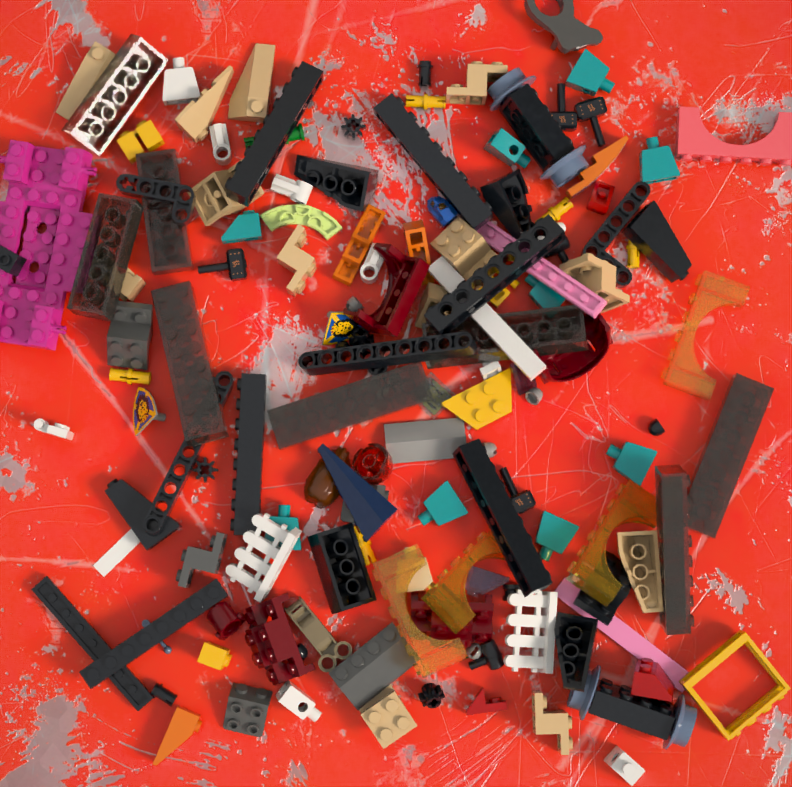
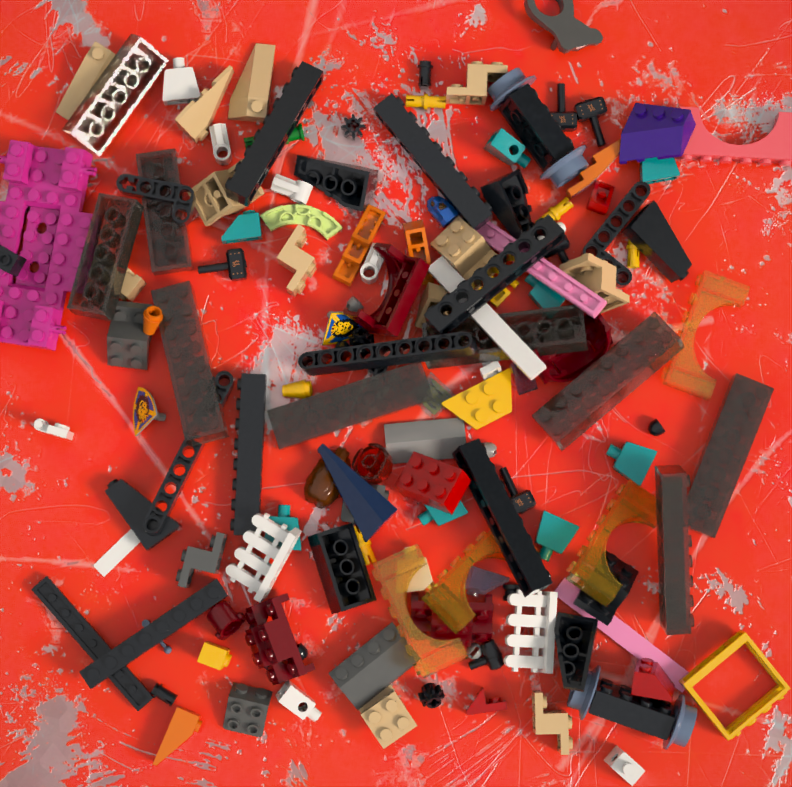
(130, 376): yellow pin -> none
(147, 133): yellow piece -> none
(151, 319): none -> orange cone
(211, 470): black gear -> none
(299, 389): none -> yellow cone
(316, 633): dark tan piece -> none
(432, 482): none -> red brick
(534, 396): light grey hinge -> none
(589, 75): teal torso -> none
(608, 381): none -> clear smoke brick
(642, 565): tan wedge -> none
(655, 133): none -> dark purple wedge

